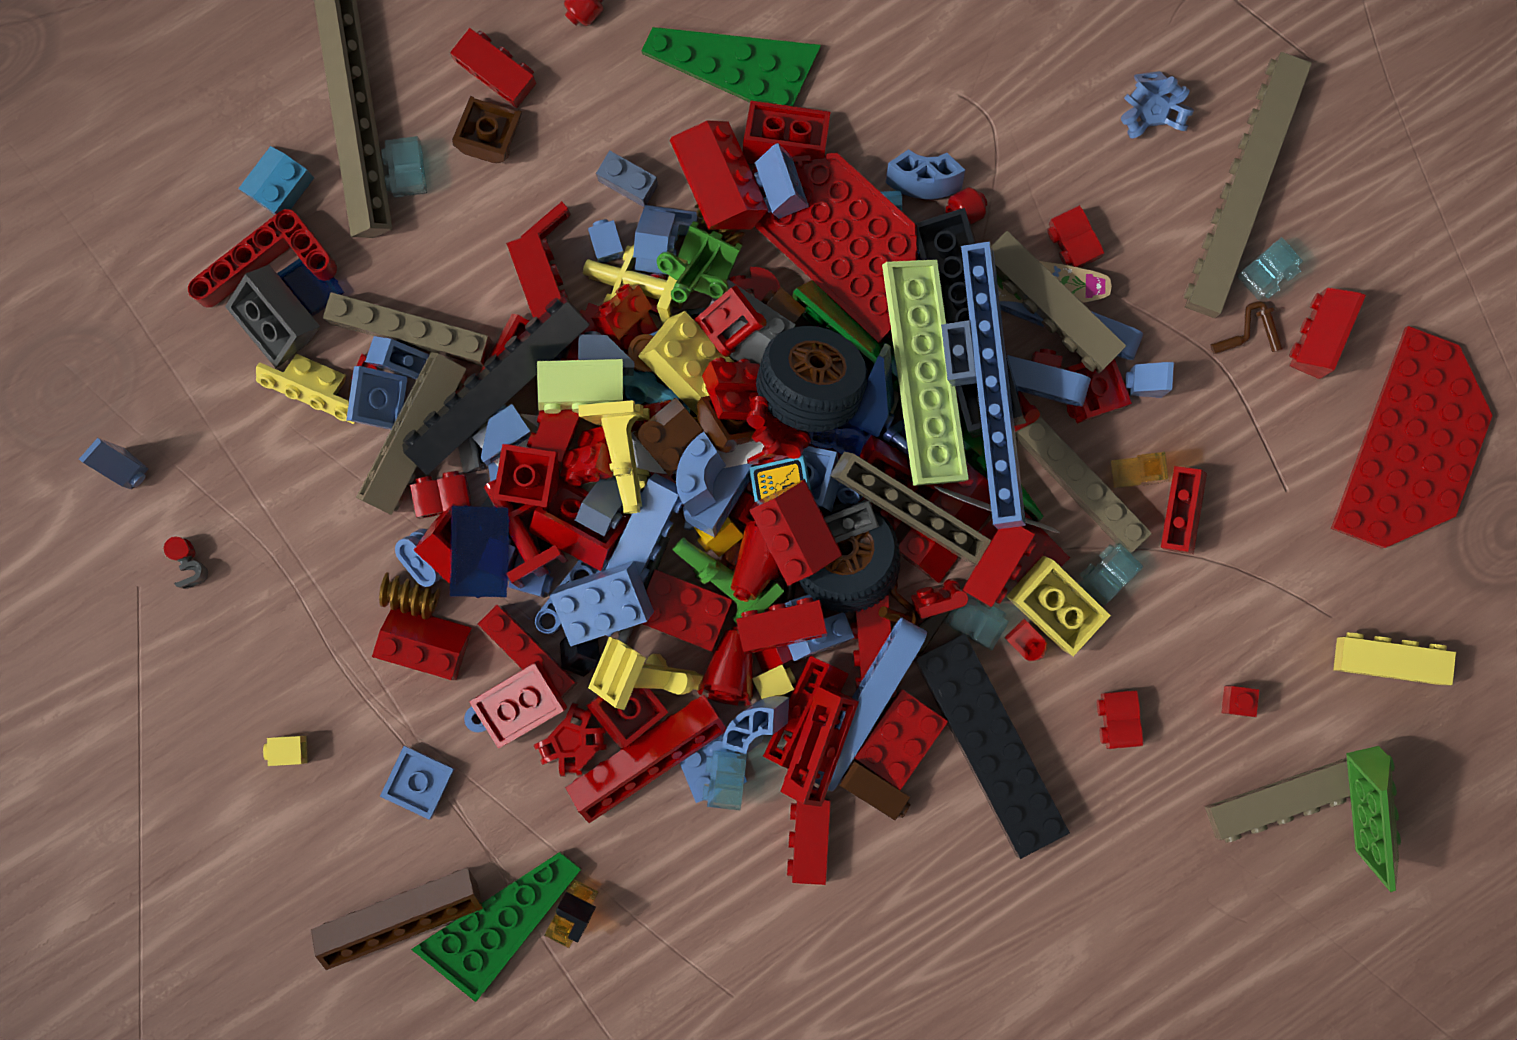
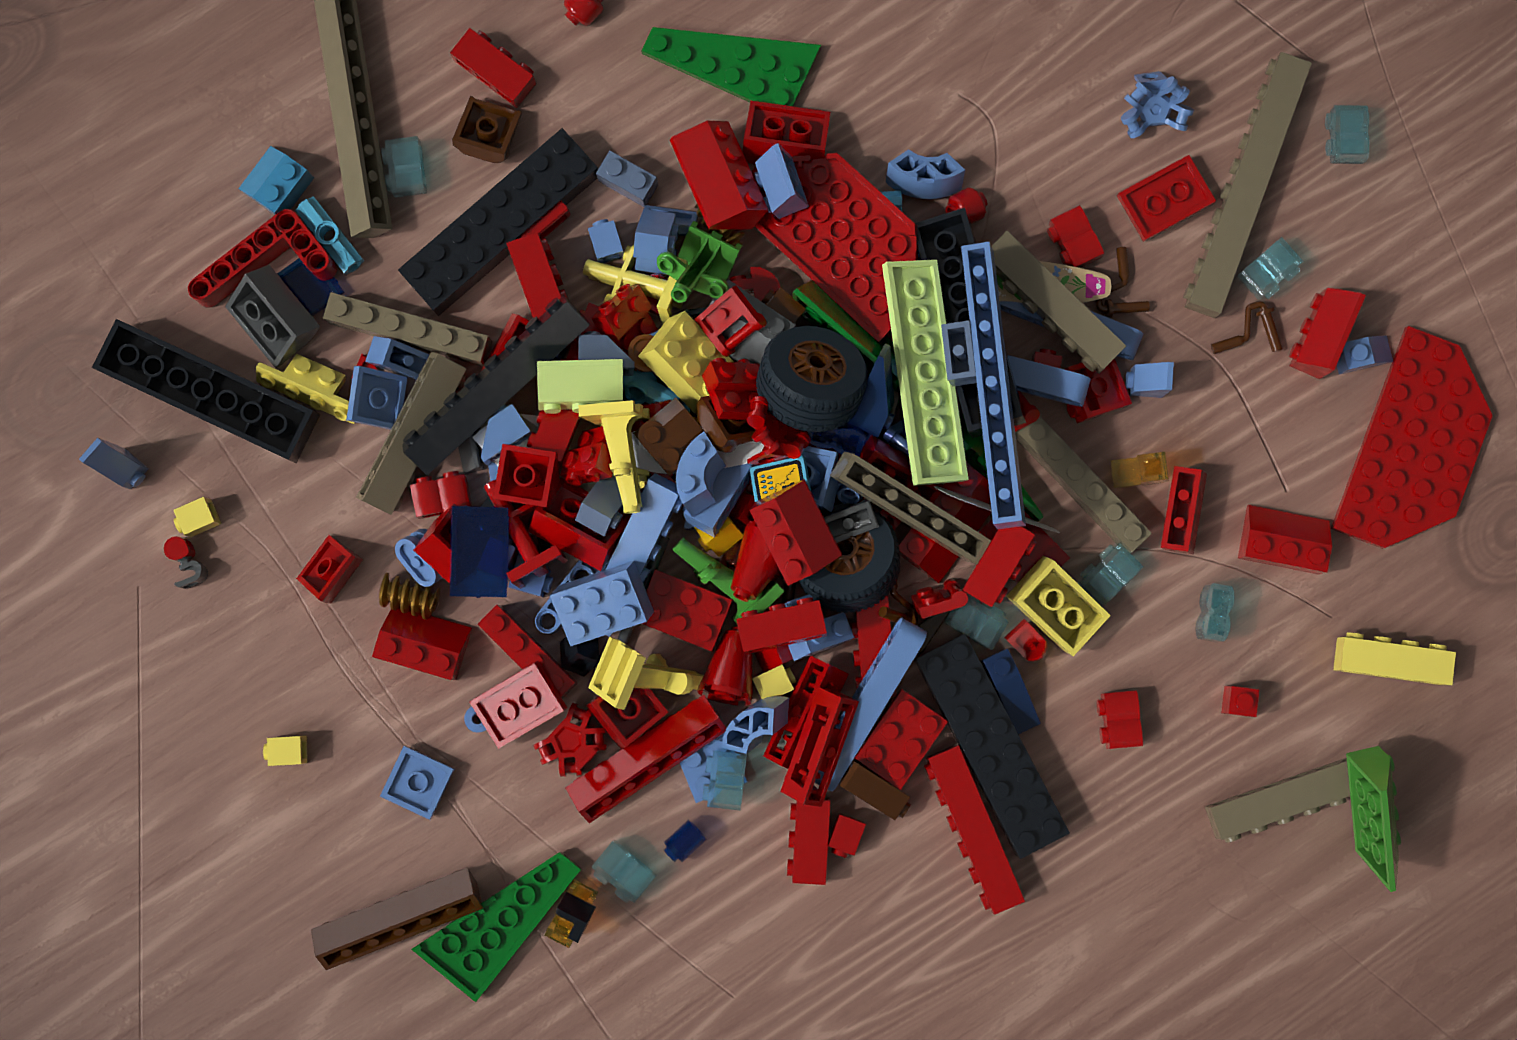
(196, 517): none -> light yellow brick
(206, 391): none -> black brick
(320, 223): none -> medium azure piece
(329, 570): none -> red slope
(479, 236): none -> black brick
(623, 872): none -> clear light blue brick
(684, 841): none -> clear blue brick
(846, 835): none -> red brick
(975, 830): none -> red brick
(1011, 690): none -> dark blue slope
(1126, 307): none -> reddish brown piece
(1166, 198): none -> red plate
(1215, 604): none -> clear light blue brick
(1286, 540): none -> red slope
(1348, 134): none -> clear light blue brick
(1364, 354): none -> medium blue slope

